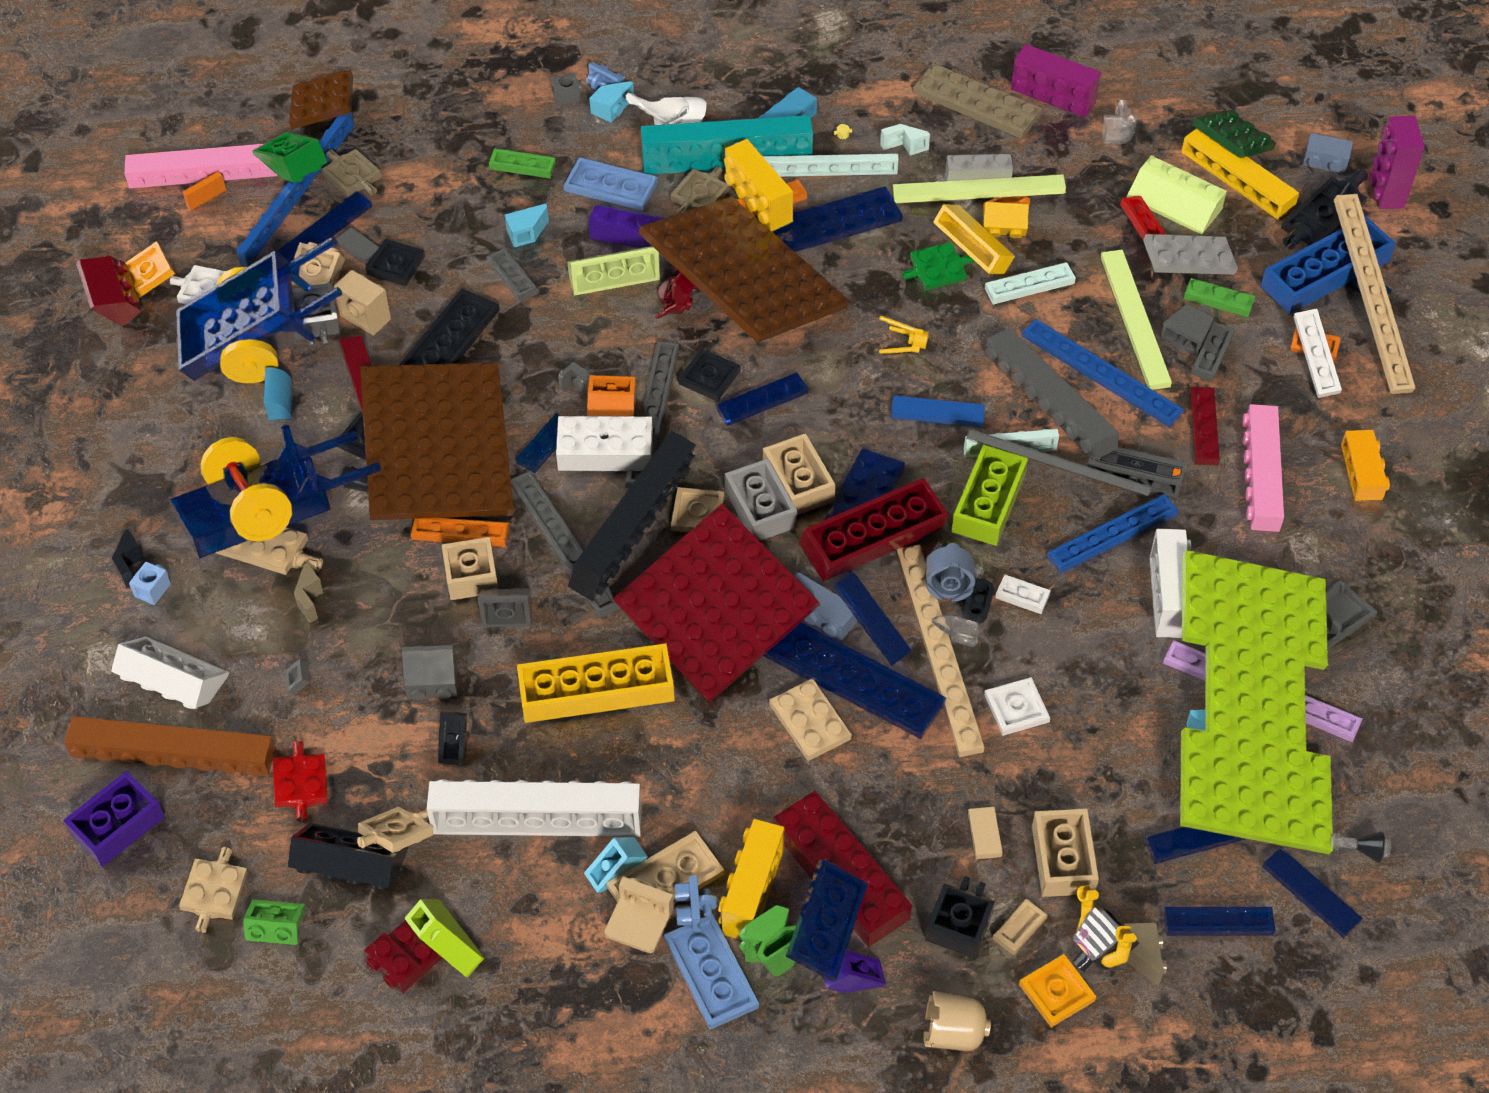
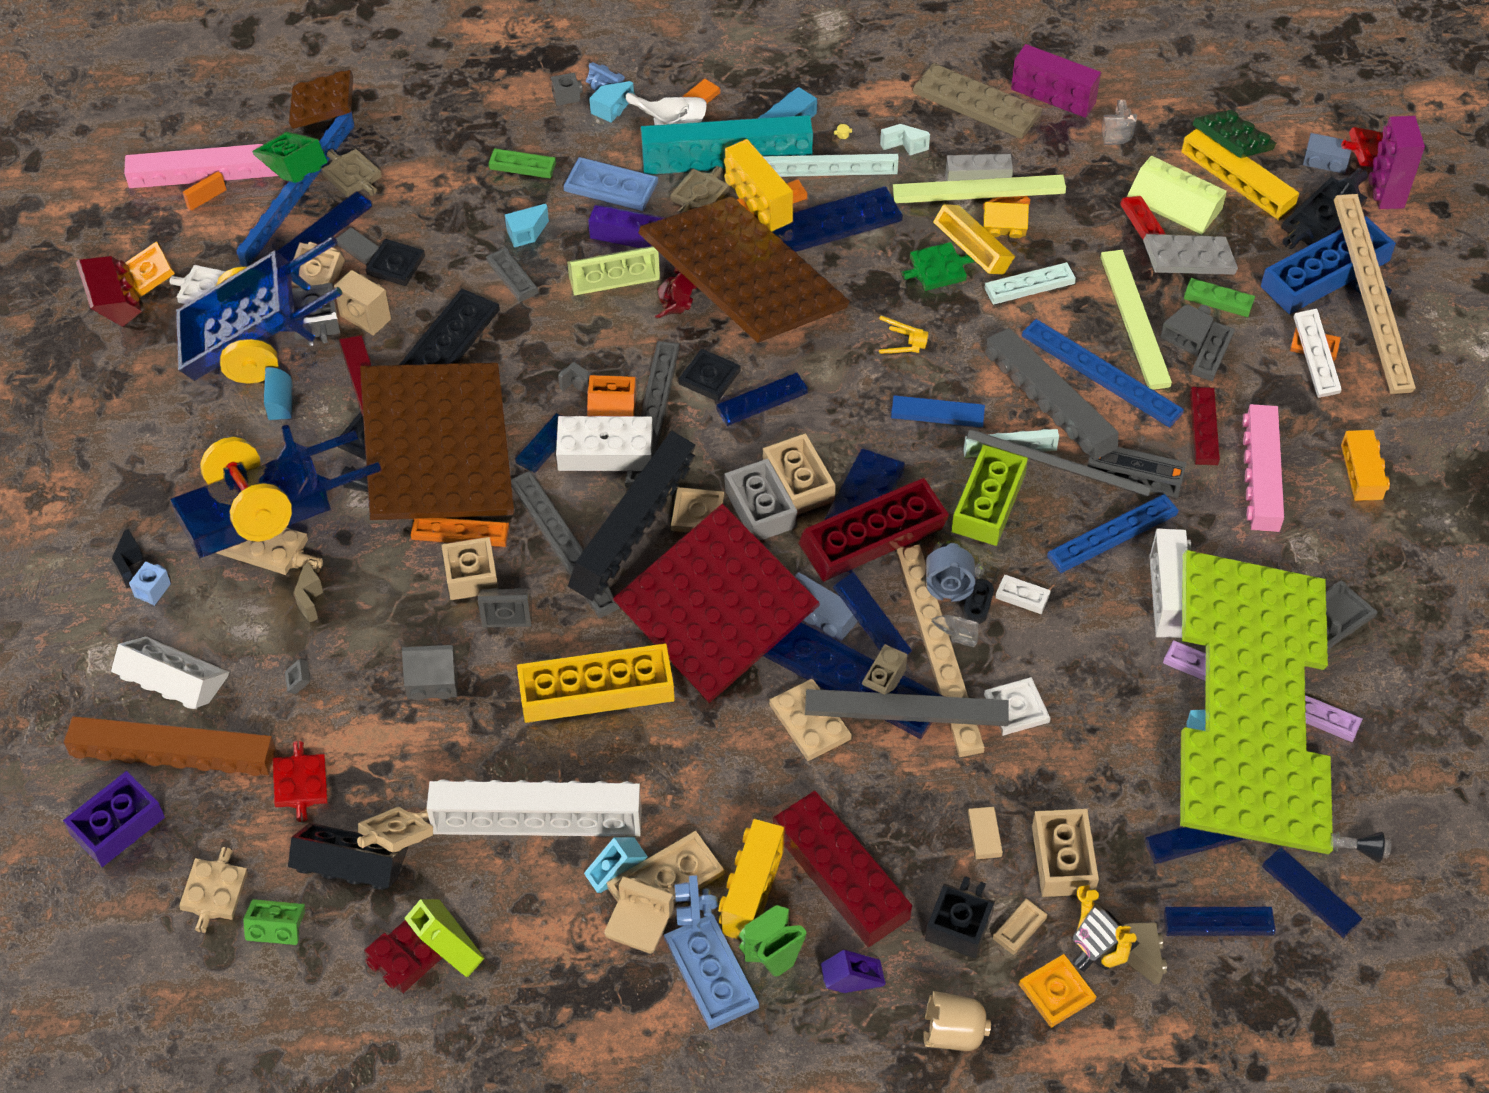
(452, 738): black slope -> none
(704, 90): none -> orange tile
(827, 920): clear blue plate -> none
(886, 670): none -> dark tan slope
(907, 707): none -> dark grey tile
(1363, 144): none -> red plate

